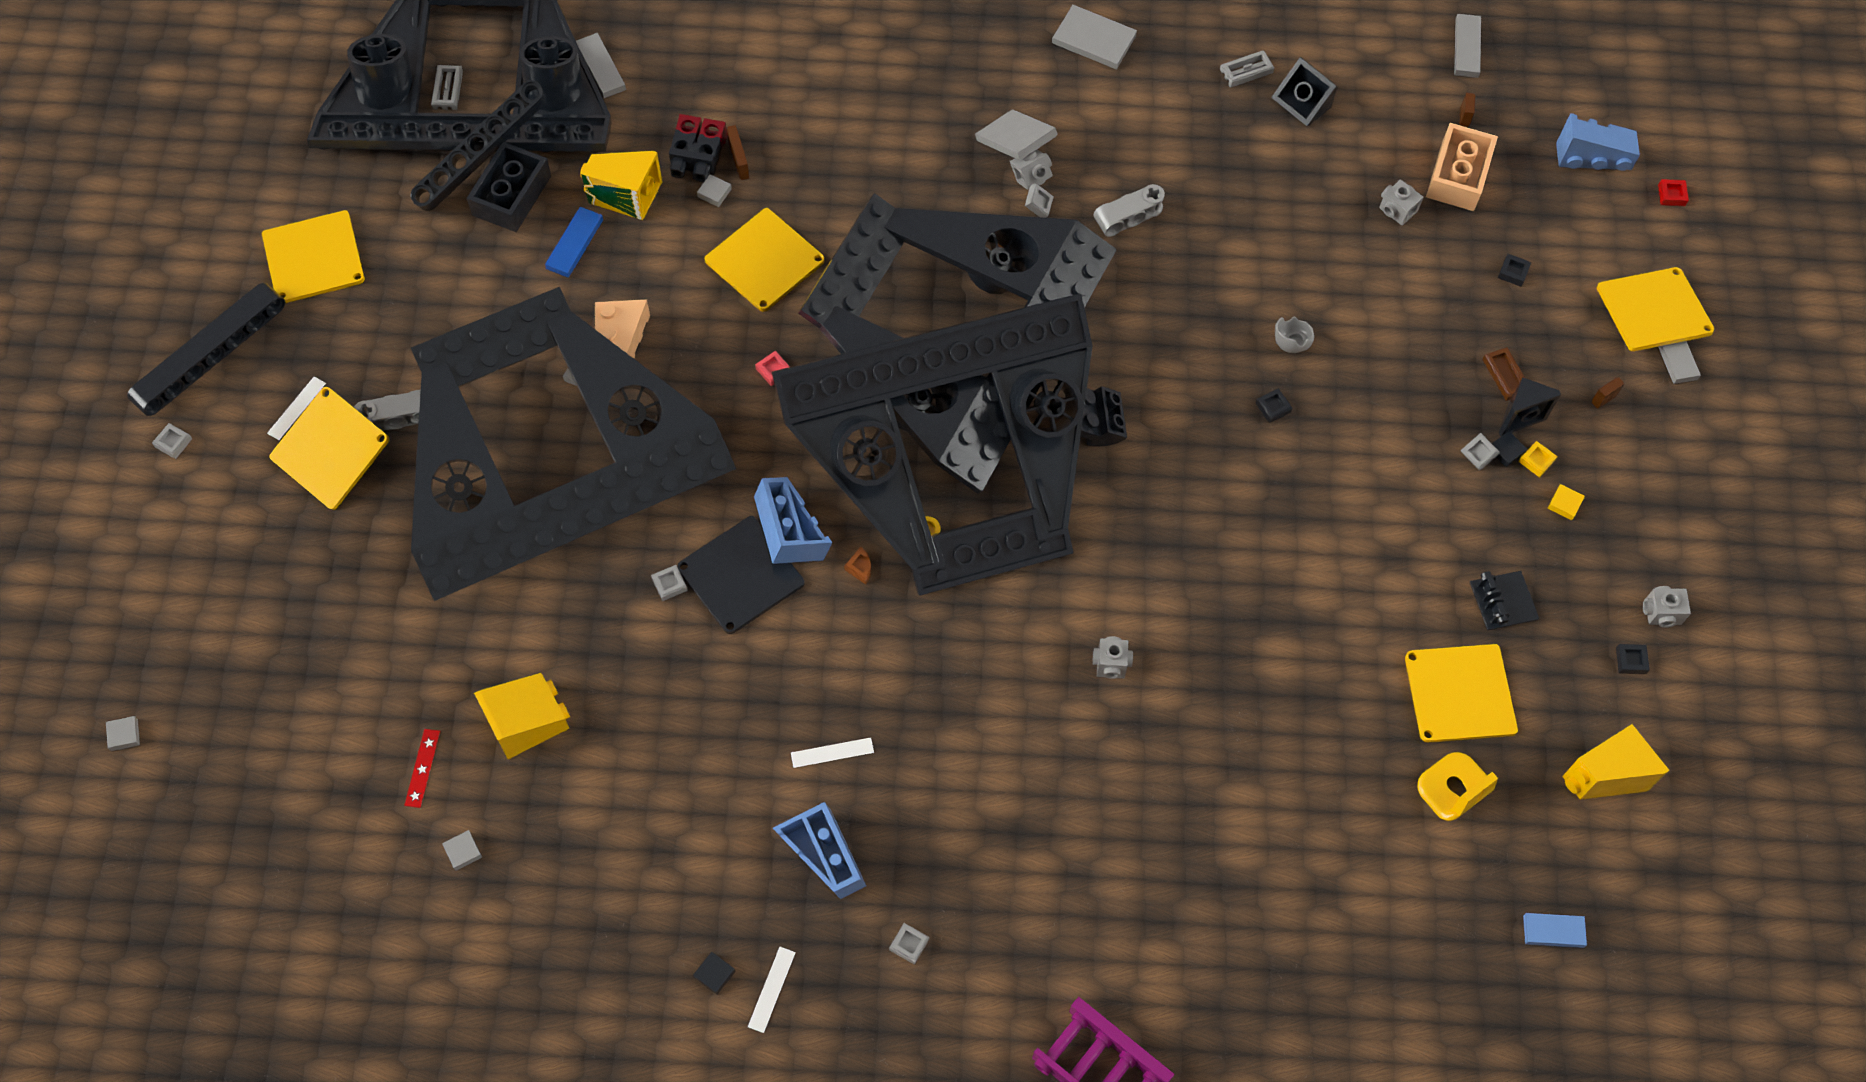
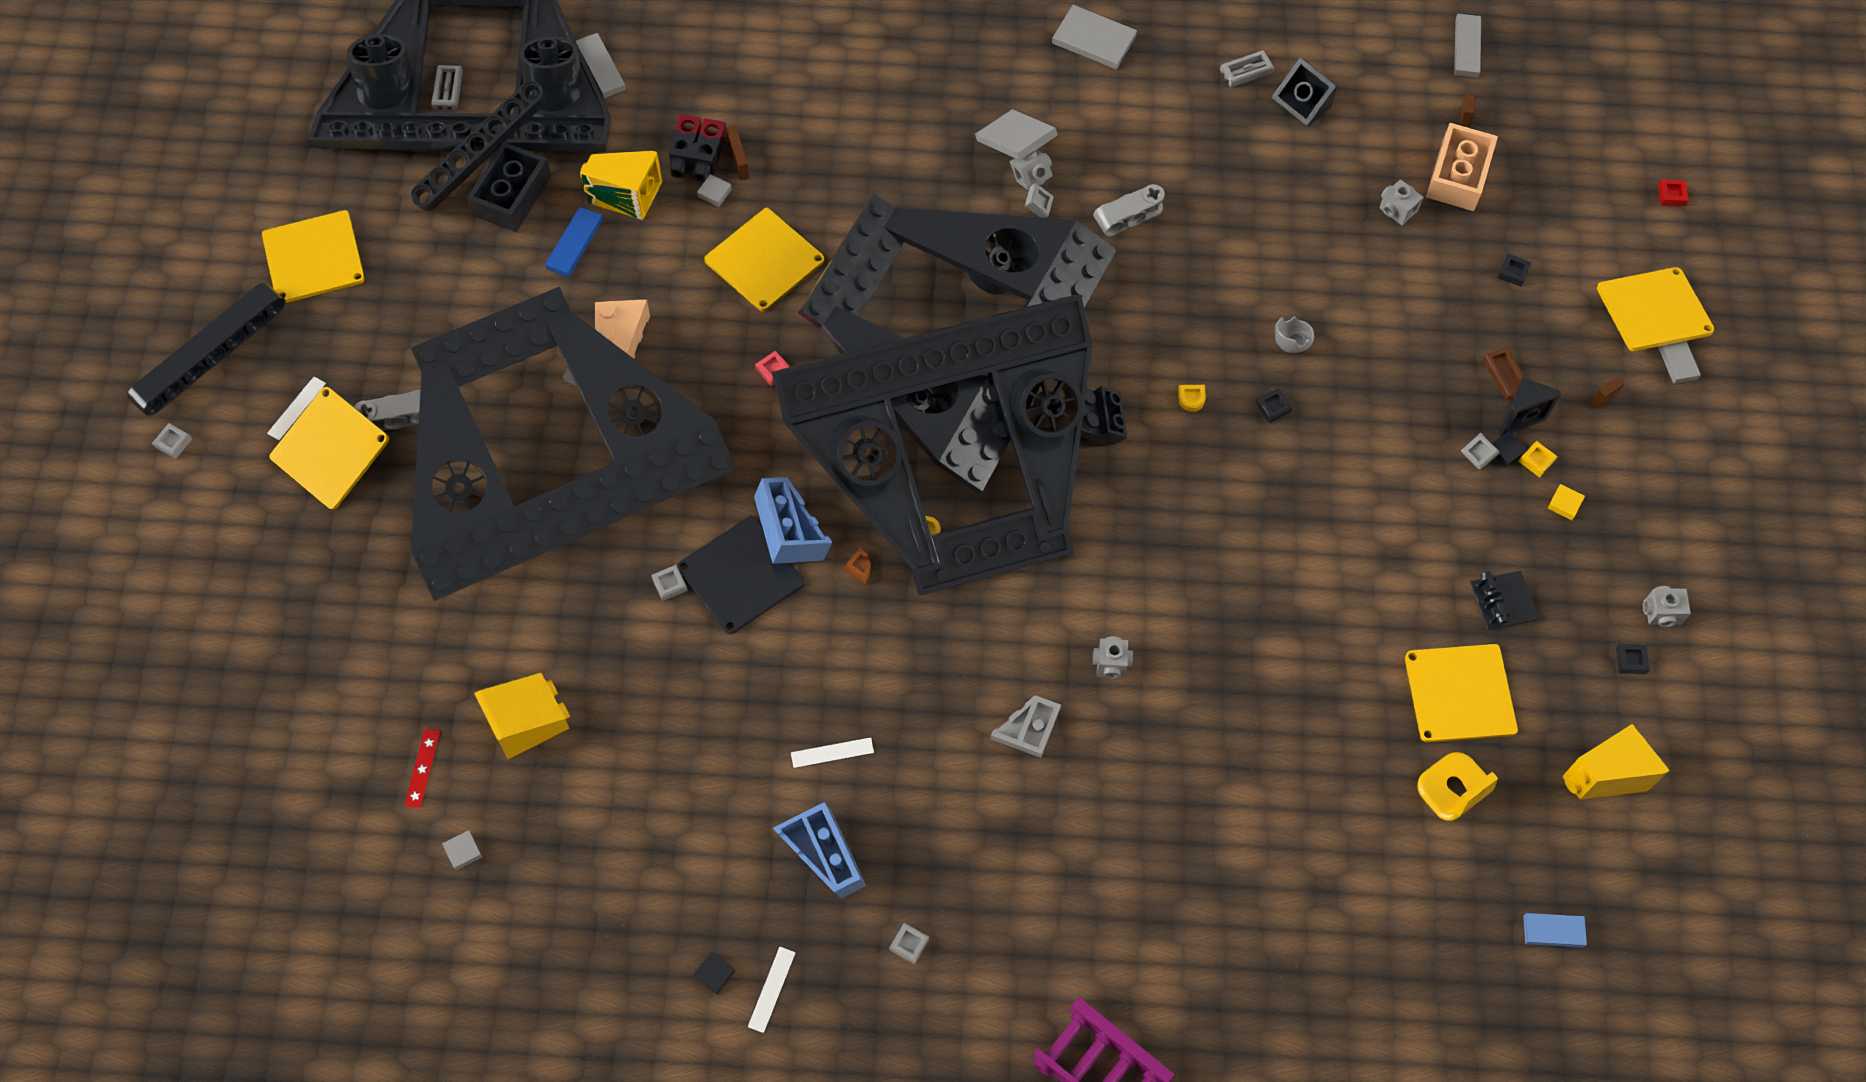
(122, 733): light grey tile -> none
(1029, 727): none -> light grey wing
(1191, 397): none -> yellow tile
(1596, 146): medium blue wedge -> none

